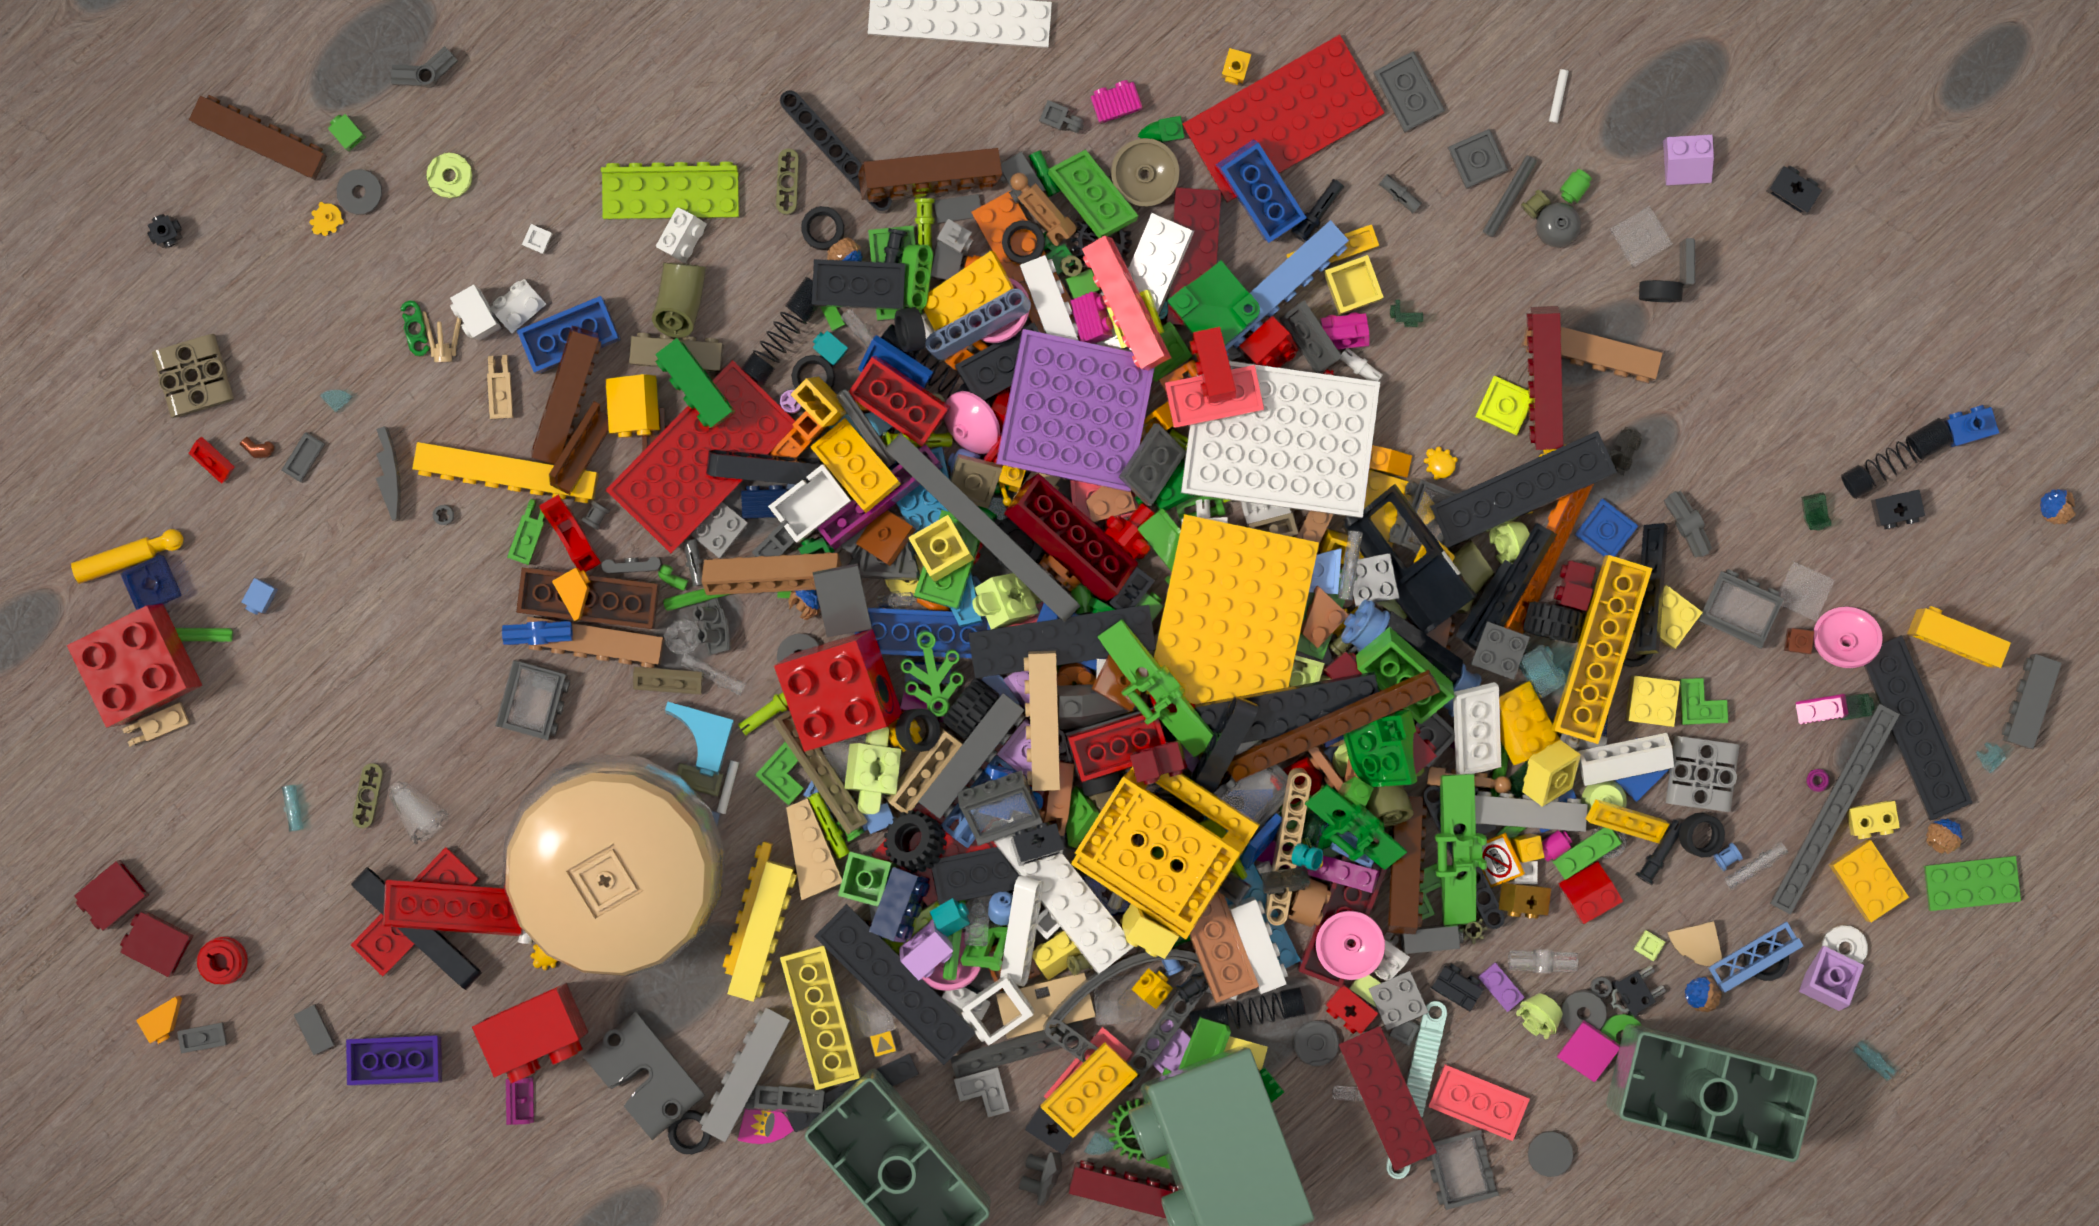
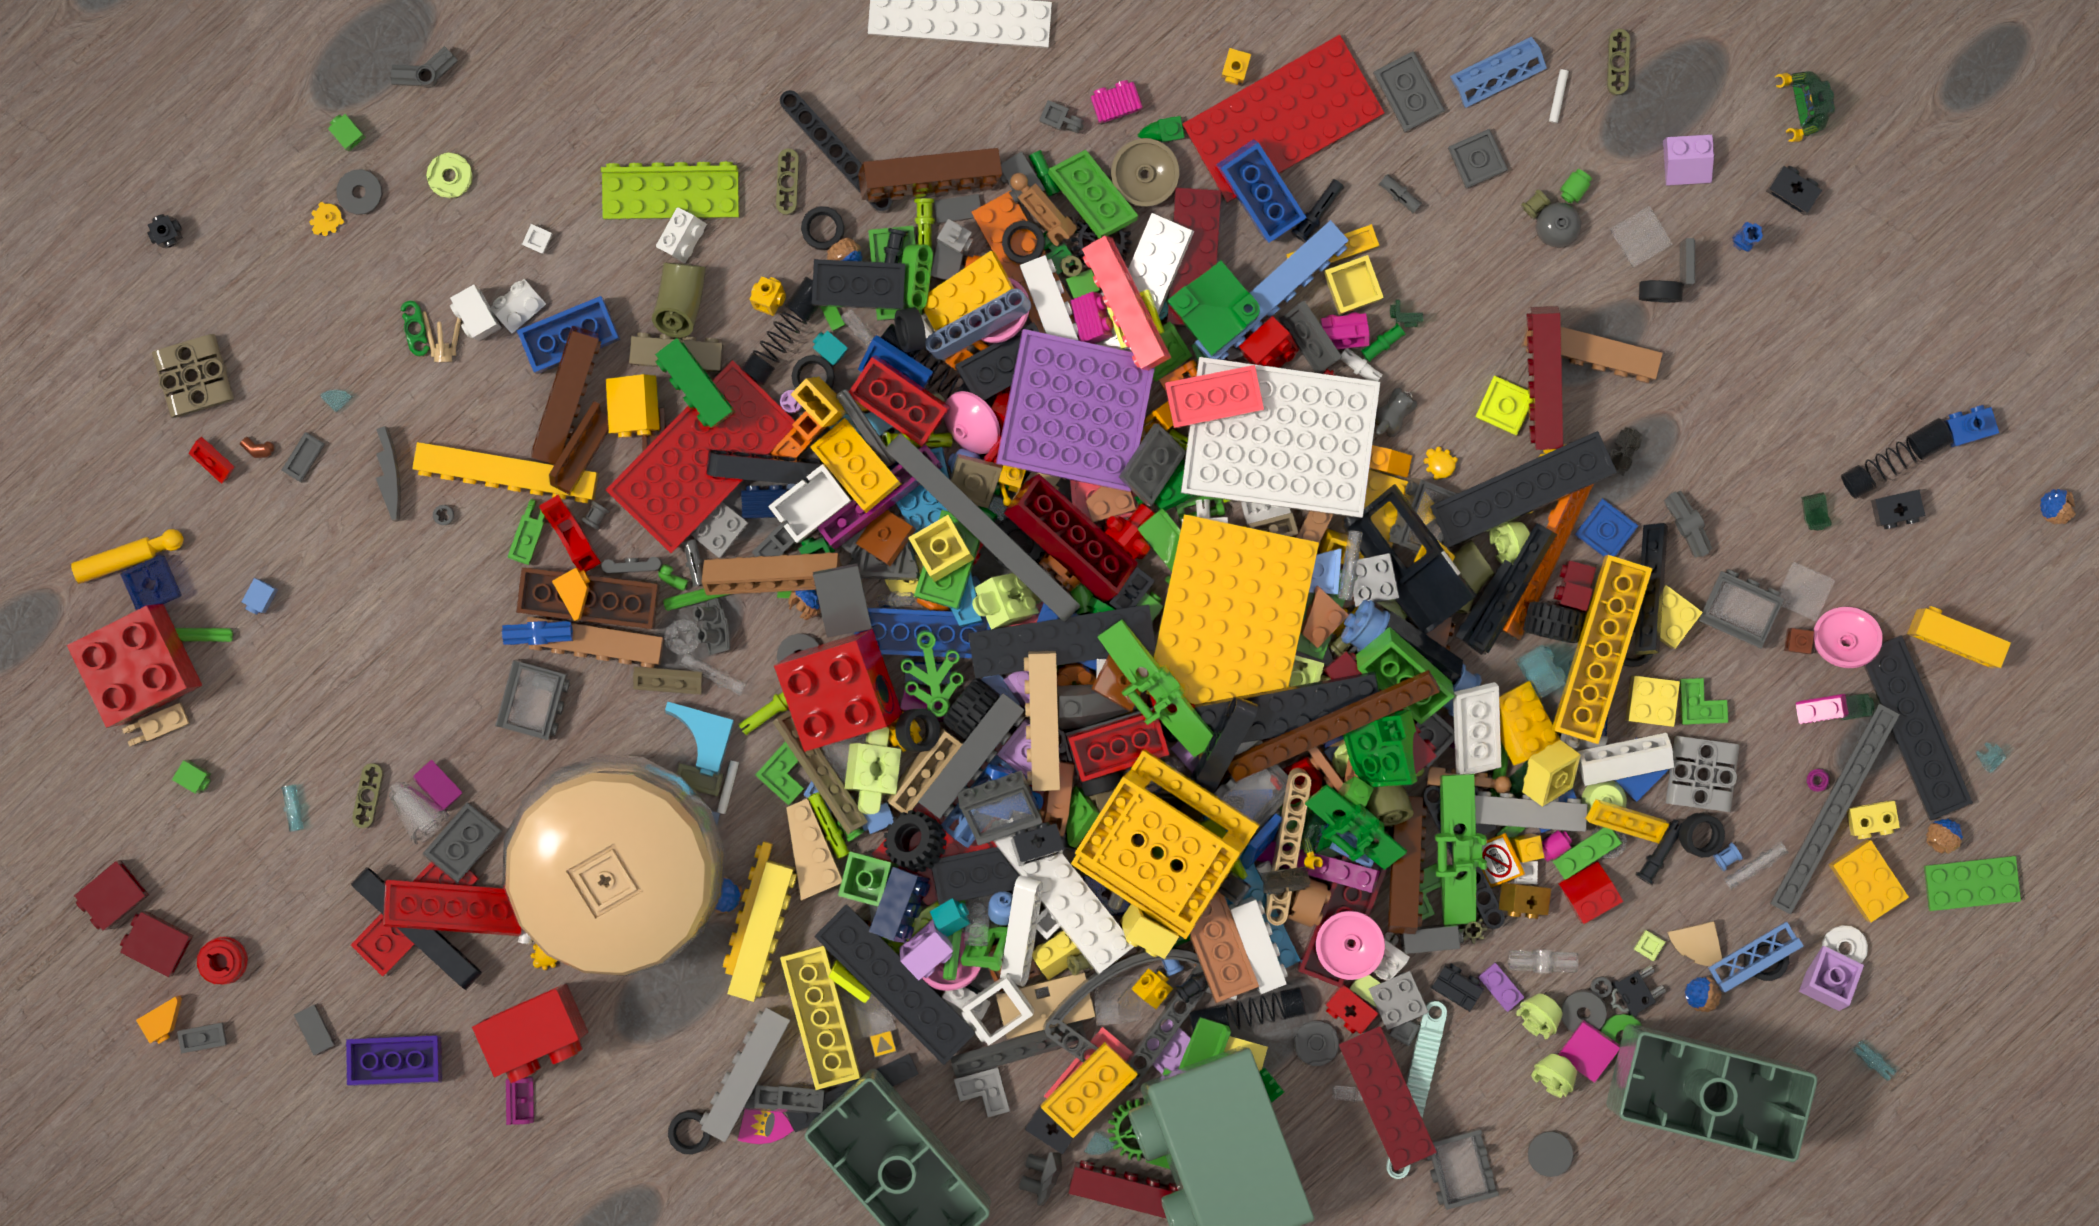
(192, 777): none -> bright green brick
(257, 137): reddish brown brick -> none
(437, 785): none -> magenta hinge
(462, 842): none -> dark grey tile
(499, 390): tan hinge -> none
(666, 1082): dark grey connector -> none
(731, 897): none -> blue piece
(767, 295): none -> yellow brick
(846, 980): none -> neon yellow tile
(1158, 760): dark red brick -> none
(1213, 365): red brick -> none
(1306, 856): teal wheel -> none
(1383, 342): none -> green pin
(1391, 416): none -> dark grey animal
(1478, 1102): coral plate -> none
(1497, 67): none -> medium blue fence
(1500, 650): dark grey hinge -> none
(1509, 196): dark grey axle -> none
(1556, 1074): none -> yellowish green cone
(1624, 79): none -> olive beam
(1747, 236): none -> blue piece
(1812, 100): none -> clear green torso
(2031, 702): dark grey brick -> none

